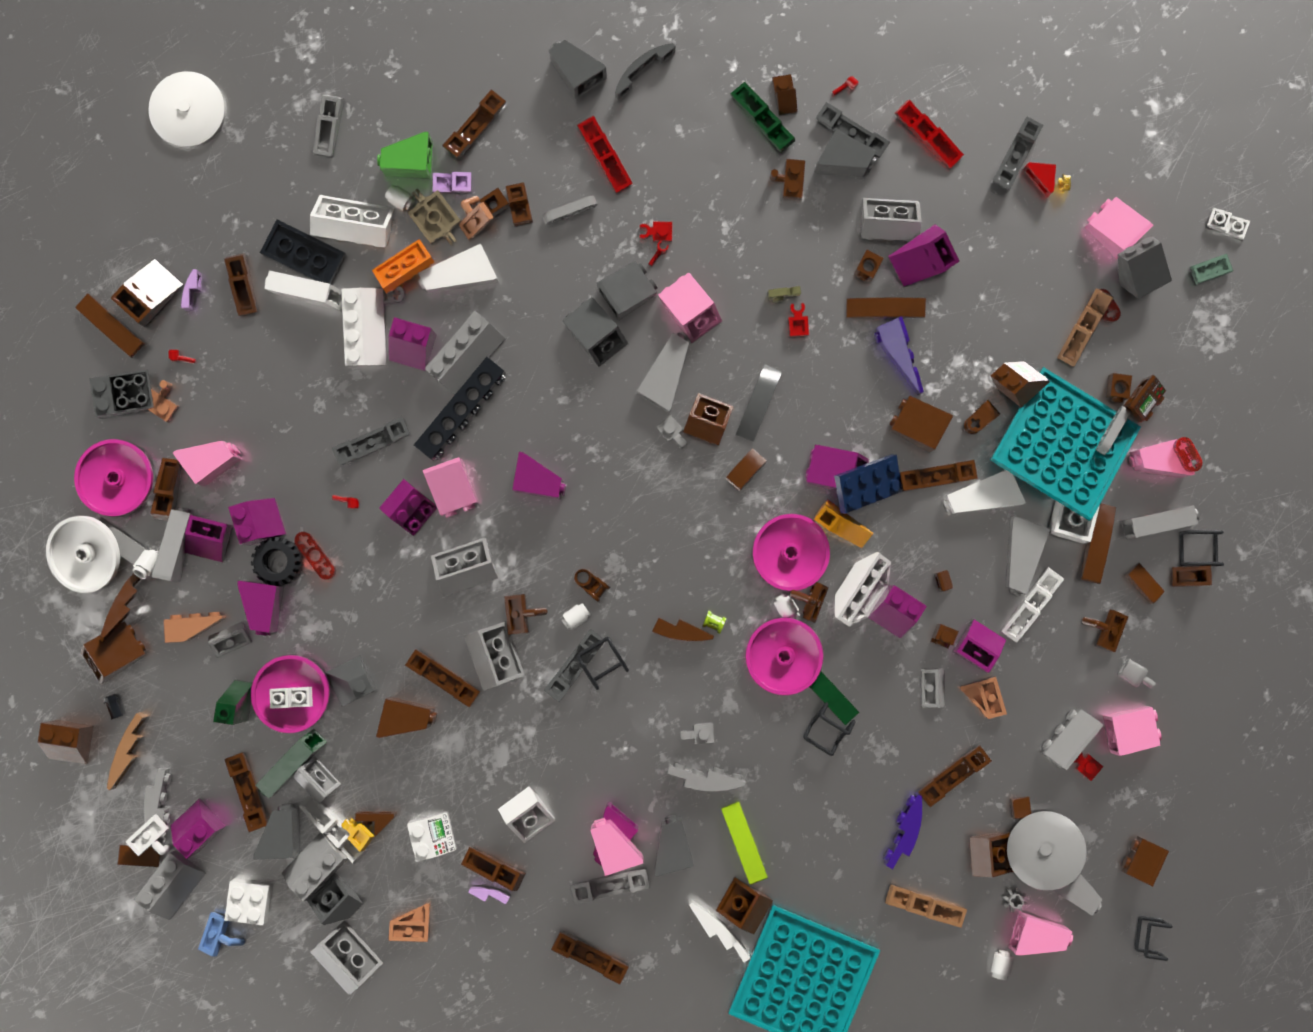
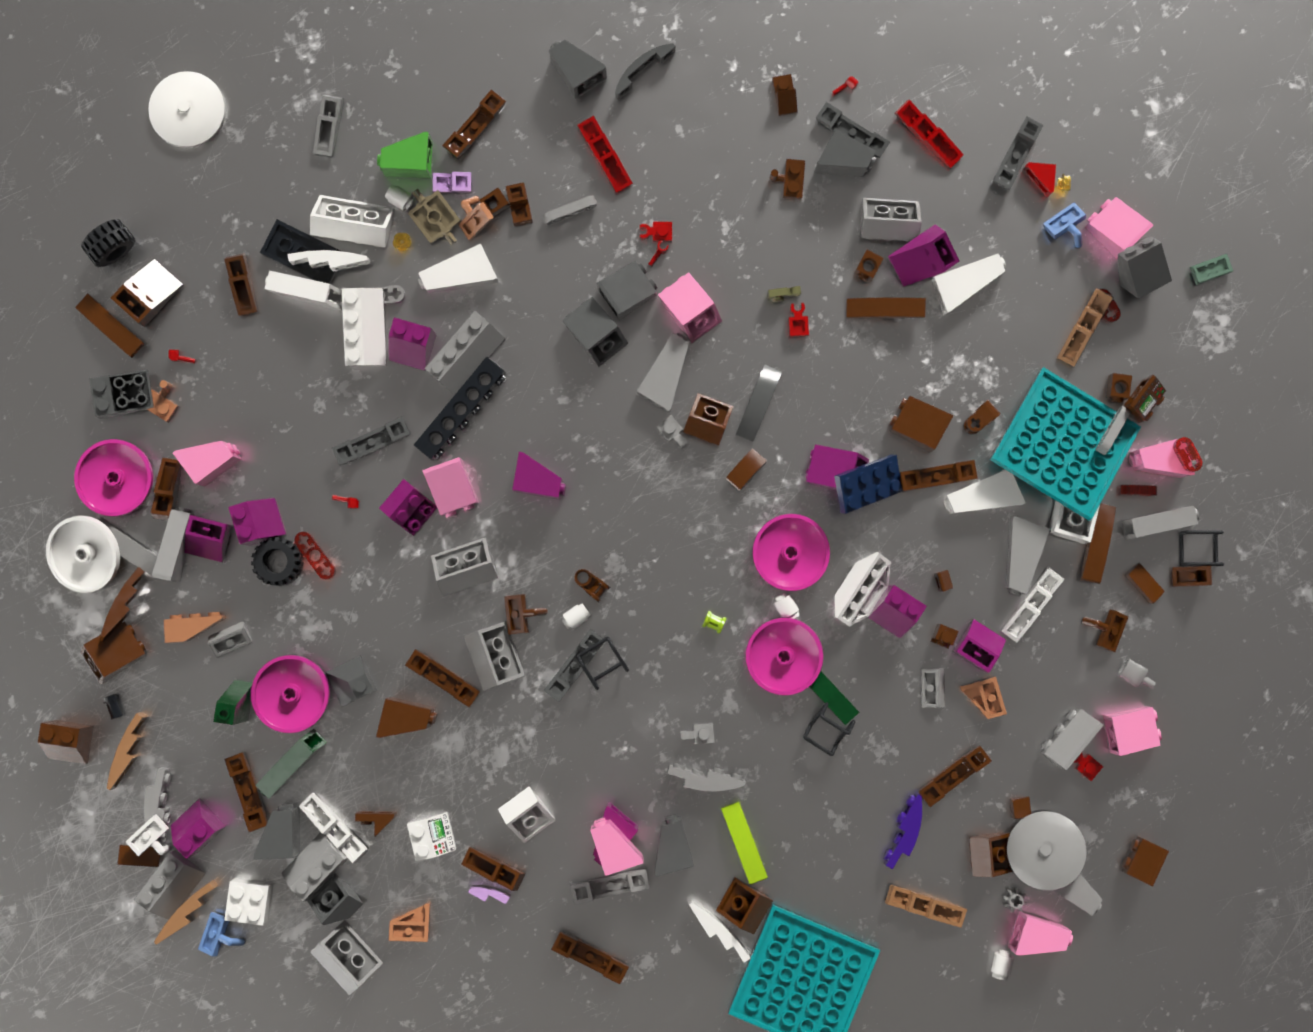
(108, 243): none -> black tyre
(145, 564): white brick -> none
(182, 915): none -> medium nougat slope
(192, 285): lavender slope -> none
(261, 606): magenta slope -> none
(291, 697): white slope -> none
(316, 779): light grey slope -> none
(335, 259): none -> white slope
(359, 834): yellow plate -> none
(401, 246): none -> clear yellow plate
(403, 266): orange plate -> none
(681, 631): reddish brown slope -> none
(762, 117): dark green slope -> none
(814, 601): reddish brown plate -> none
(842, 524): light orange slope -> none
(894, 342): wedge -> none
(964, 282): none -> white slope
(1018, 381): reddish brown slope -> none
(1066, 221): none -> medium blue plate
(1138, 490): none -> clear red beam
(1164, 924): black piece -> none
(1227, 224): white slope -> none

